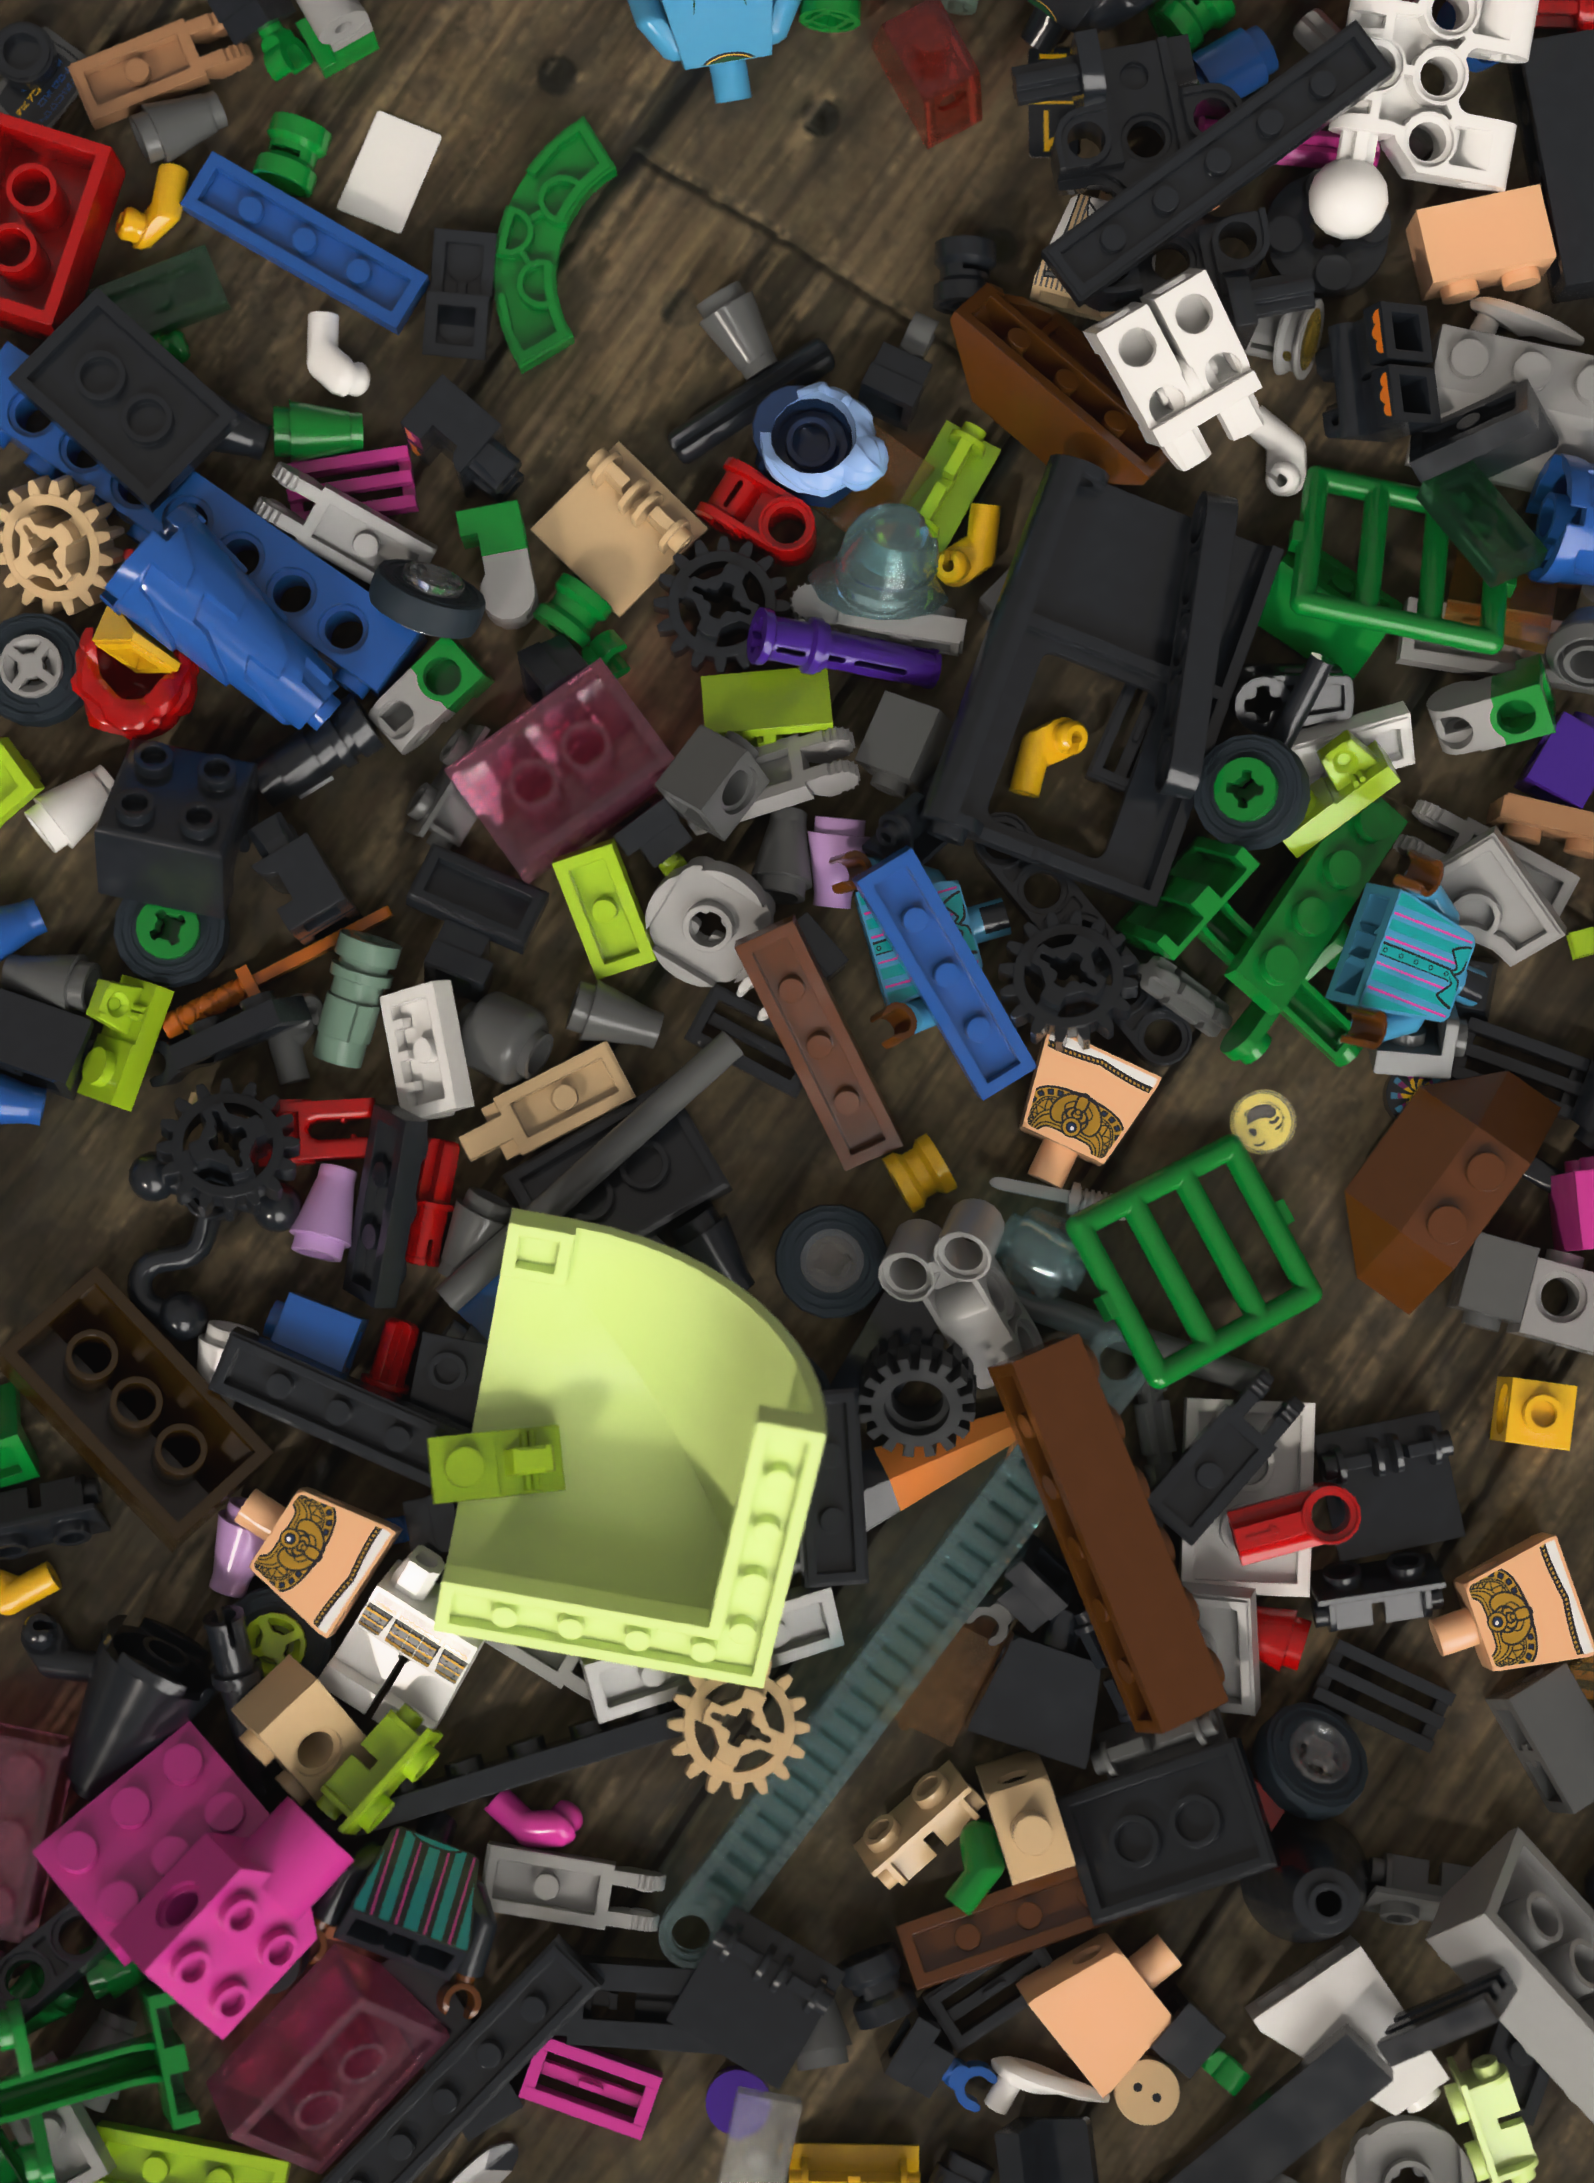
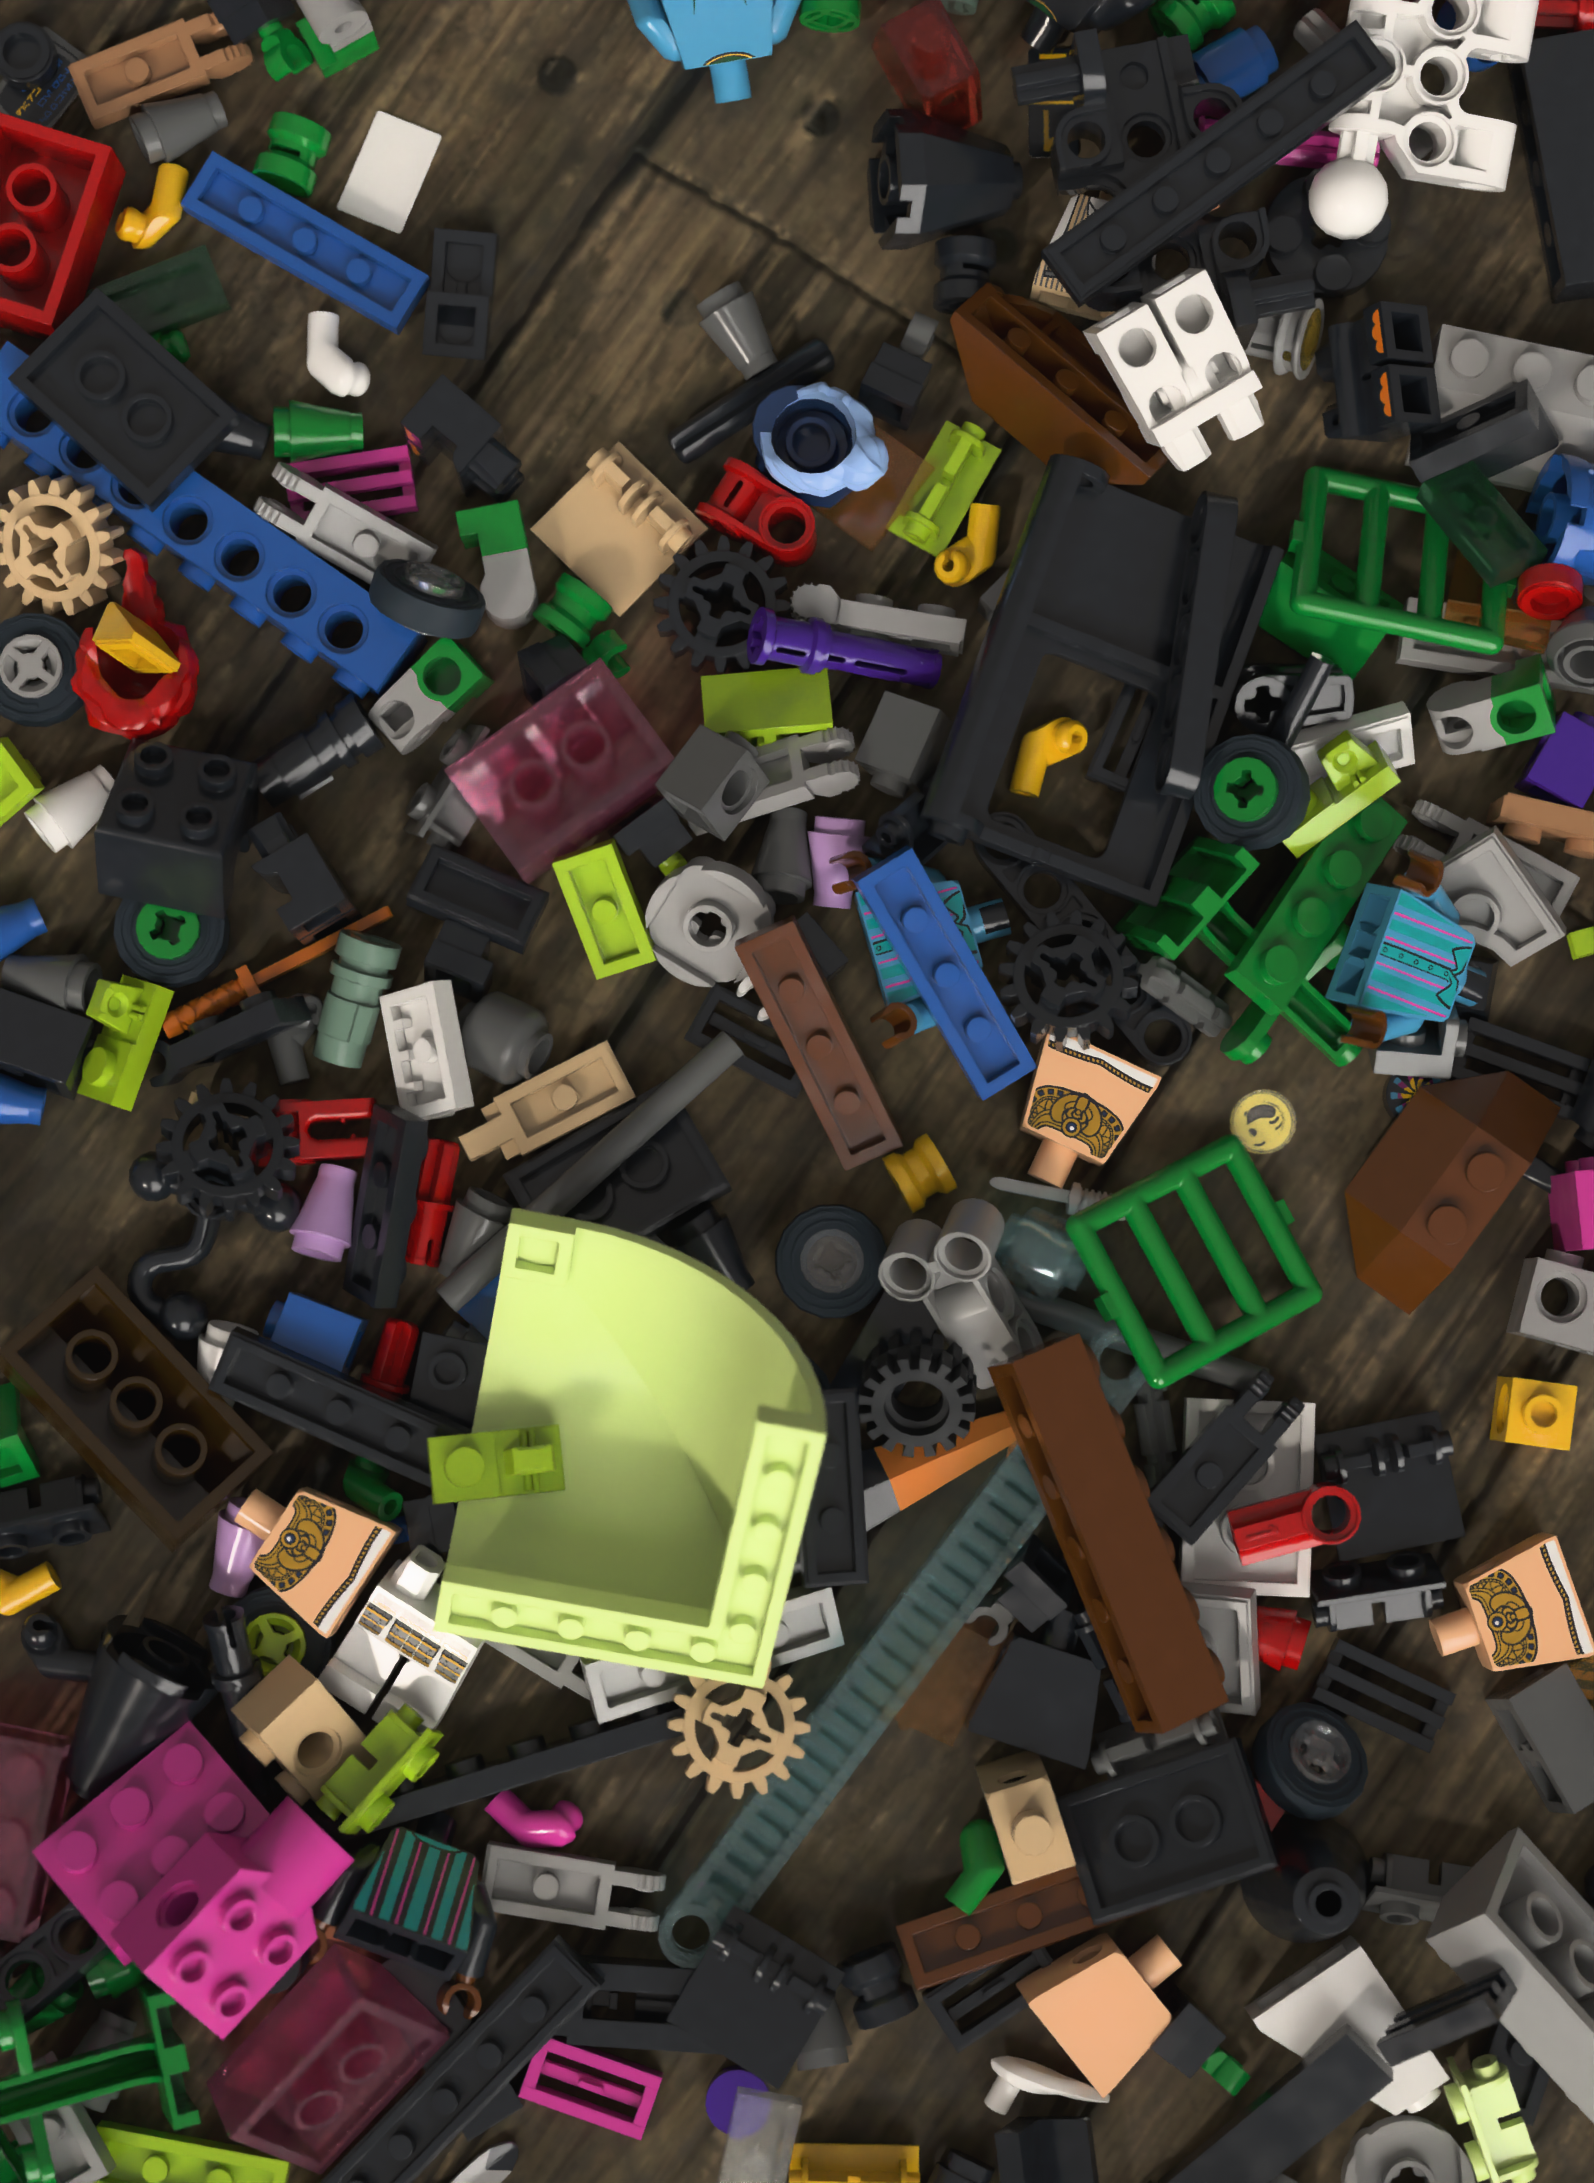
(201, 602): blue cone -> none
(367, 1488): none -> green arm
(533, 237): green tile -> none
(611, 1016): dark grey cone -> none
(883, 567): clear light blue piece -> none
(895, 1841): tan hinge -> none
(924, 2059): black piece -> none
(935, 179): none -> black cone
(1148, 2092): tan tile -> none
(1284, 455): white arm -> none
(1481, 244): light nougat brick -> none
(1493, 1282): dark grey brick -> none
(1520, 321): white bar -> none
(1550, 591): none -> red tile

